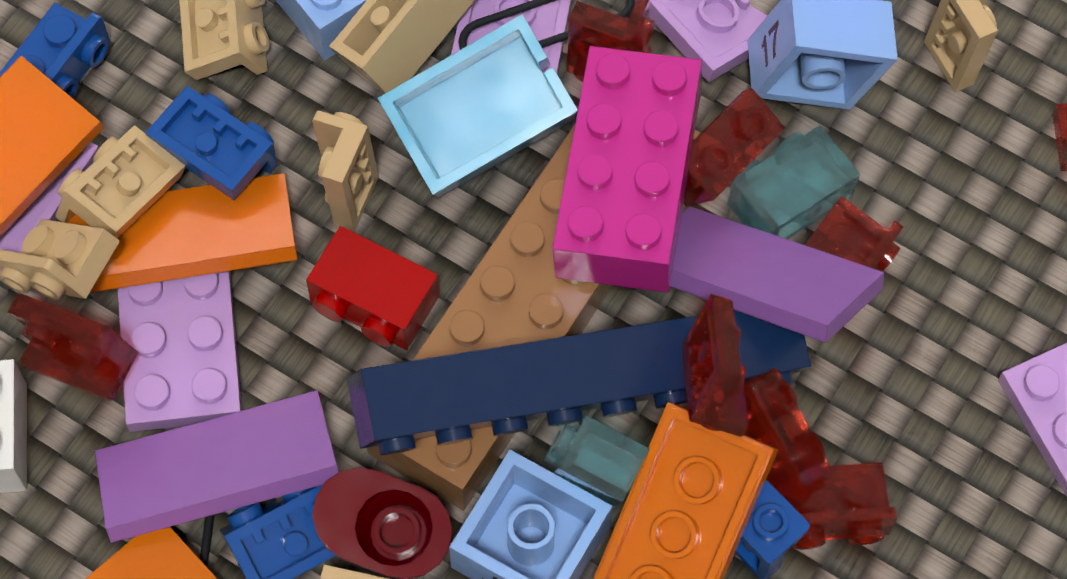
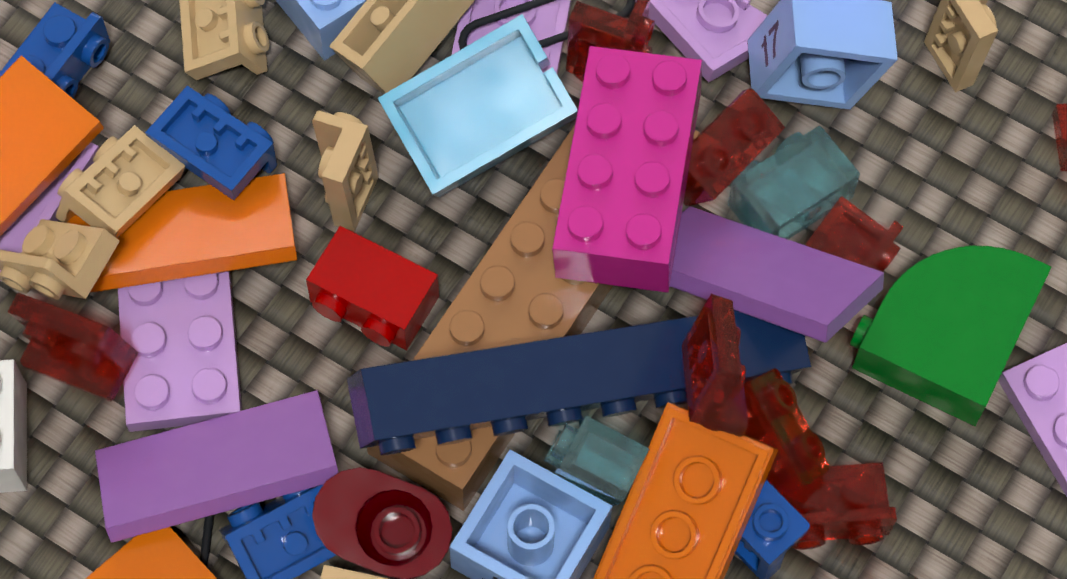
(951, 326): none -> green brick

